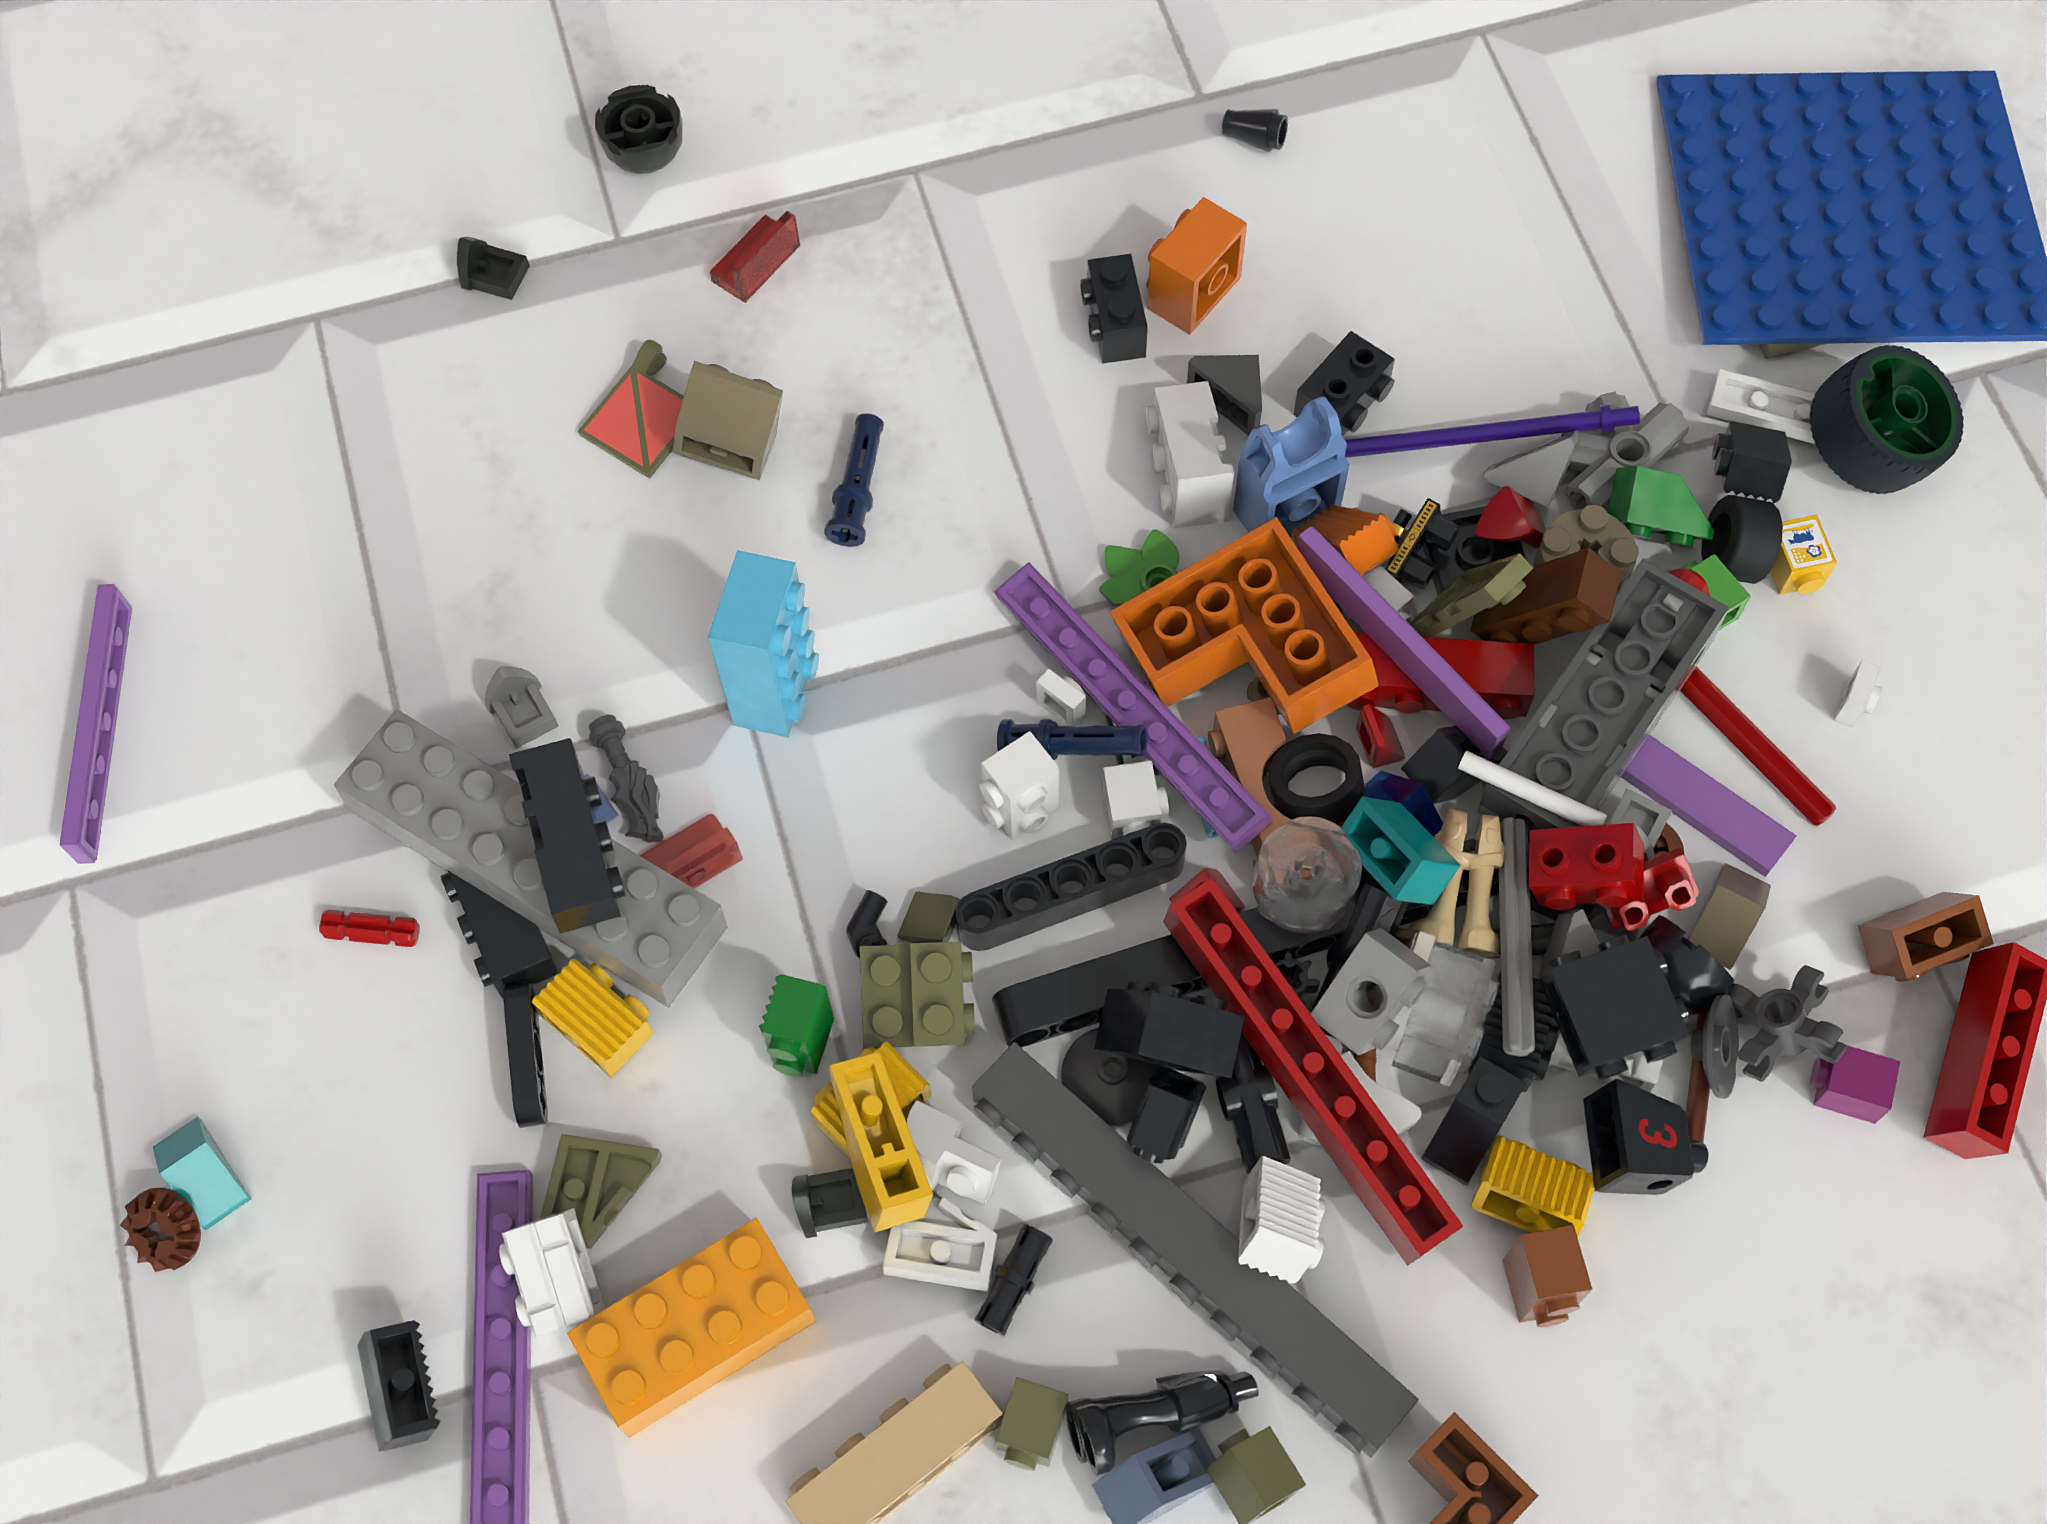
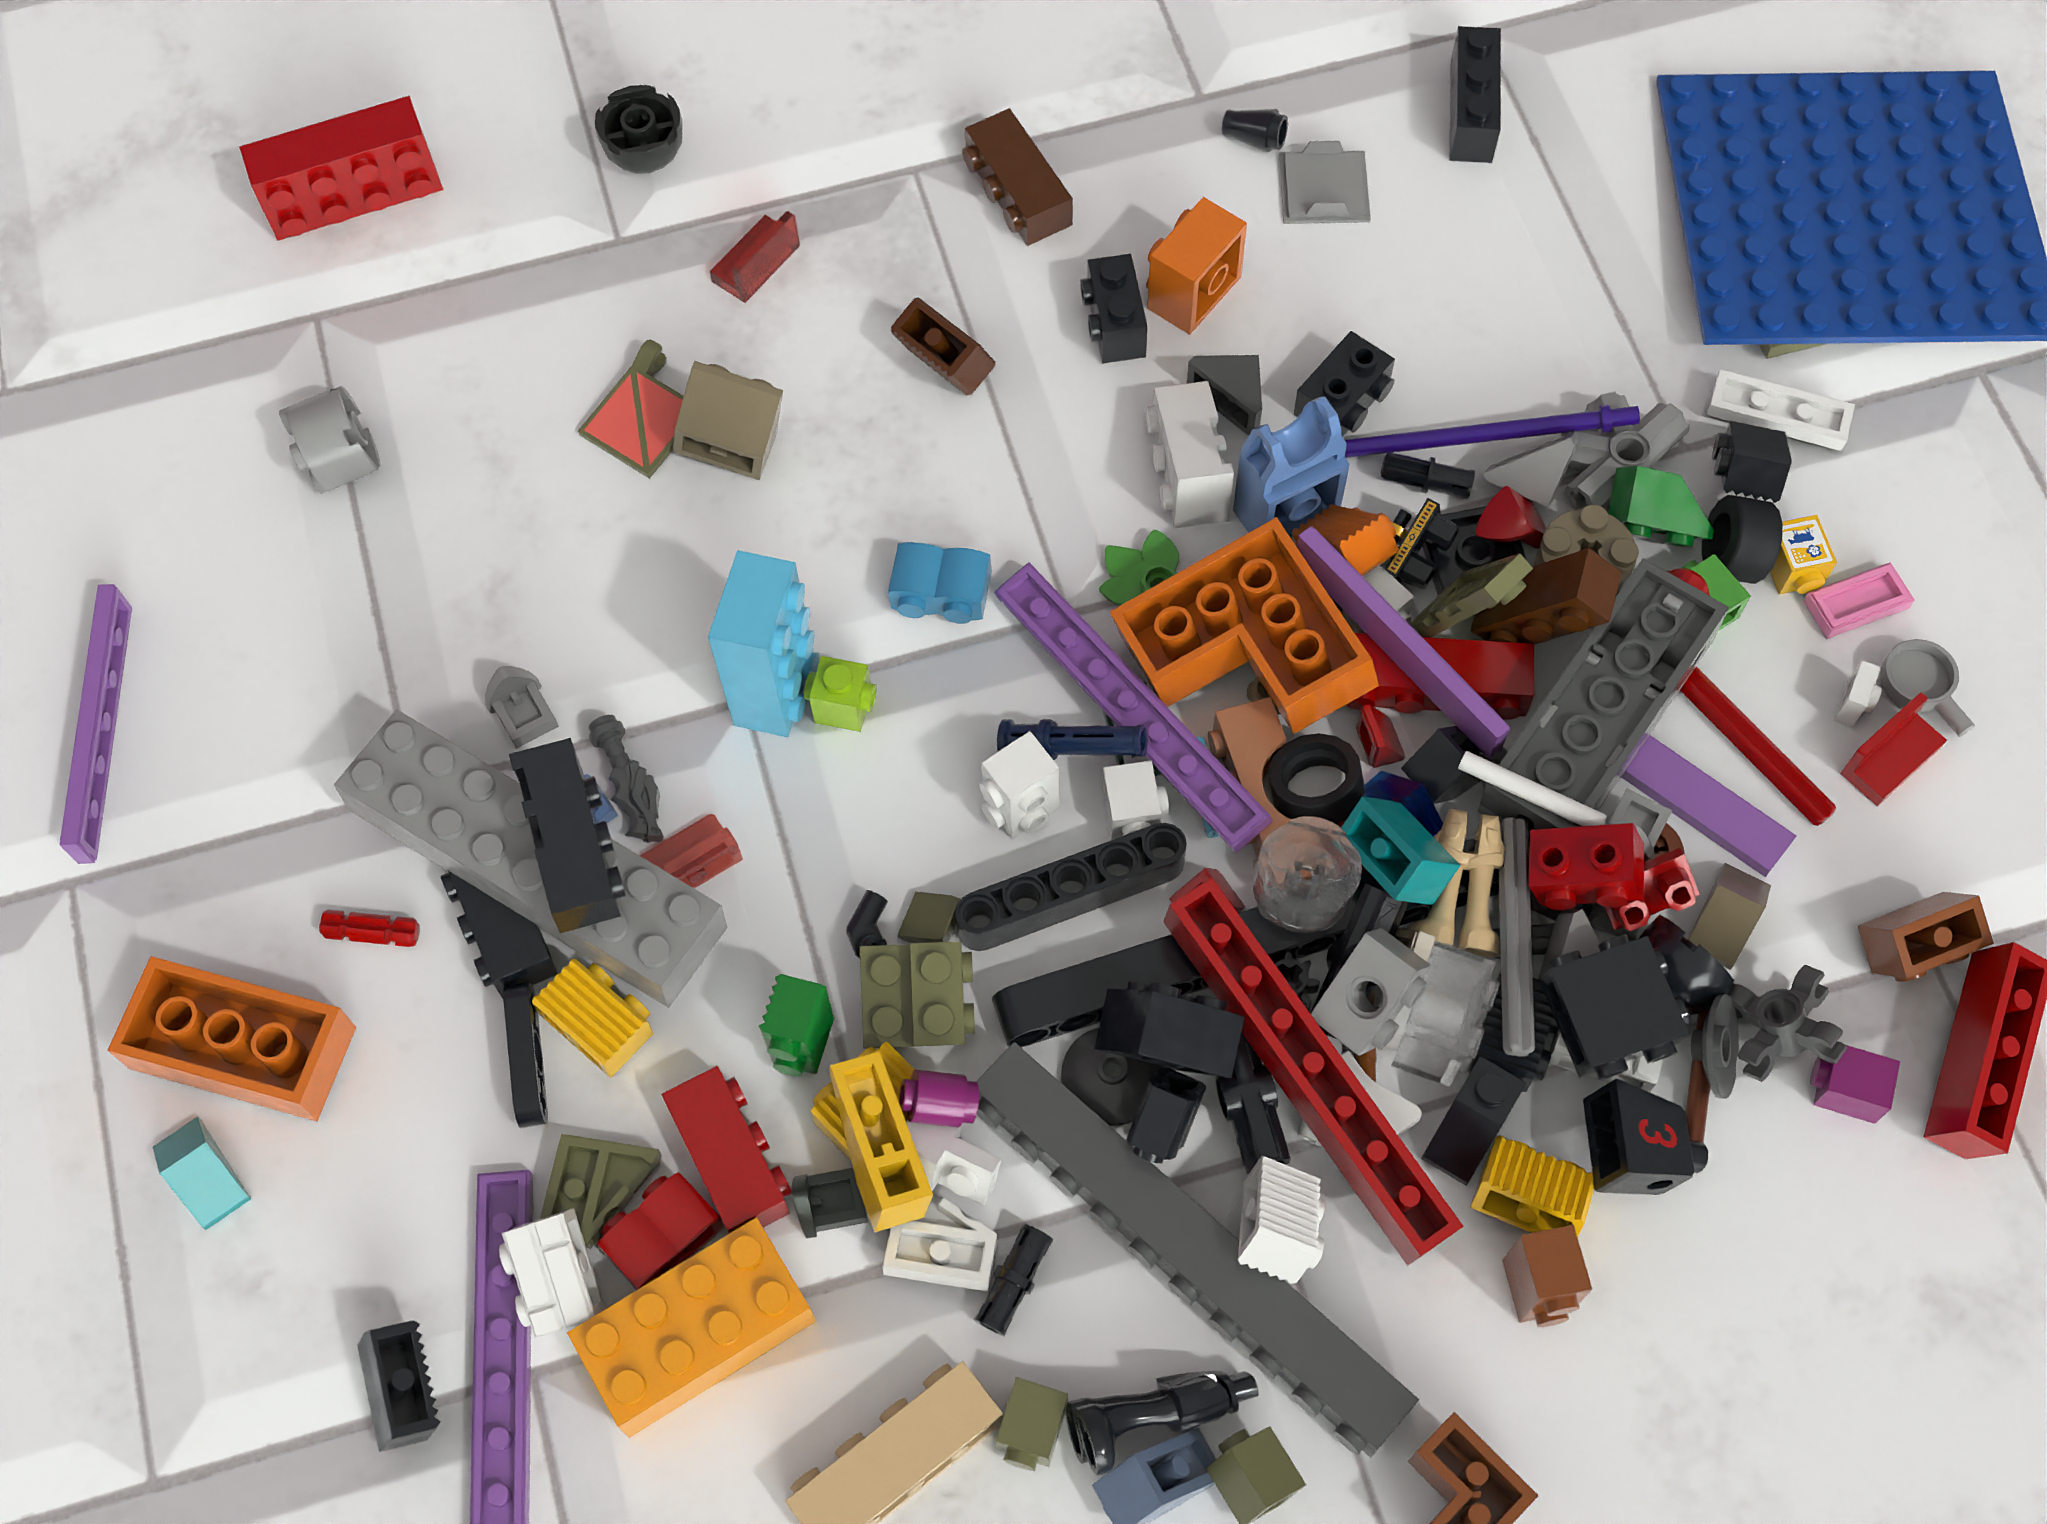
(174, 1217): copper gear -> none
(233, 1038): none -> orange brick
(330, 439): none -> light grey brick
(341, 168): none -> red brick
(489, 268): pearl dark grey tile -> none
(660, 1232): none -> red brick
(728, 1150): none -> red brick
(840, 693): none -> lime brick
(867, 437): dark blue pin -> none
(939, 1098): none -> magenta brick
(940, 582): none -> dark azure brick
(943, 346): none -> reddish brown brick
(1017, 177): none -> reddish brown brick
(1061, 697): white plate -> none
(1324, 185): none -> light grey piece
(1427, 474): none -> black axle
(1475, 94): none -> black brick
(1858, 600): none -> bright pink tile
(1886, 419): wheel -> none
(1893, 753): none -> red panel
(1928, 669): none -> light grey piece

